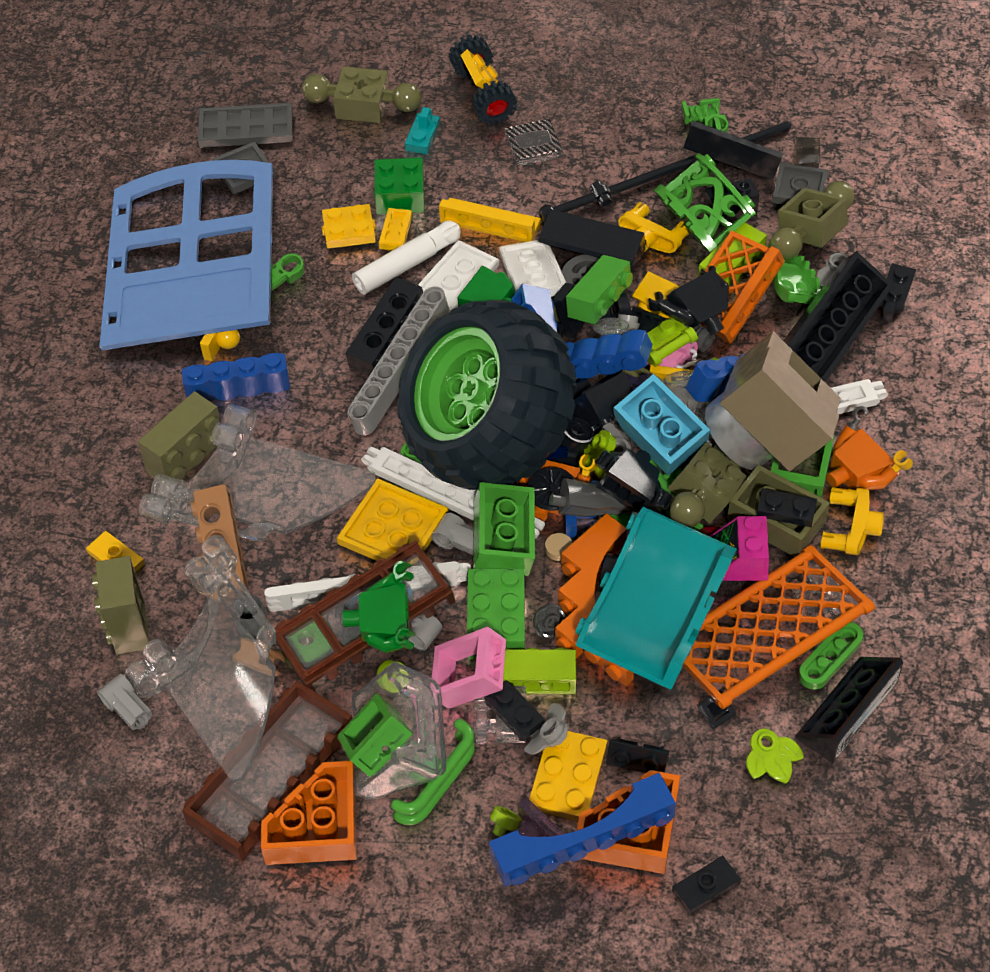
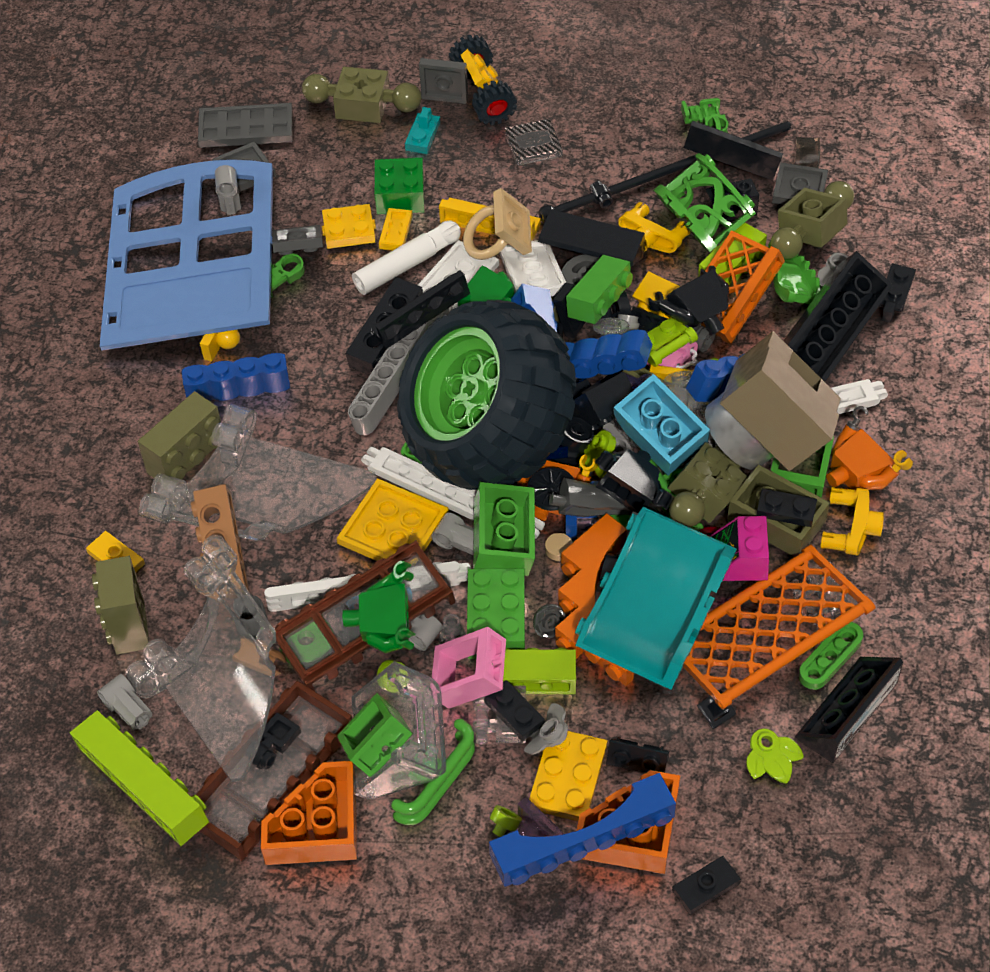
(140, 777): none -> lime brick
(227, 189): none -> light grey piece
(278, 735): none -> black plate
(297, 238): none -> dark grey plate
(421, 309): none -> black fence
(443, 80): none -> dark grey plate
(451, 628): none -> clear cone
(511, 225): none -> tan tile

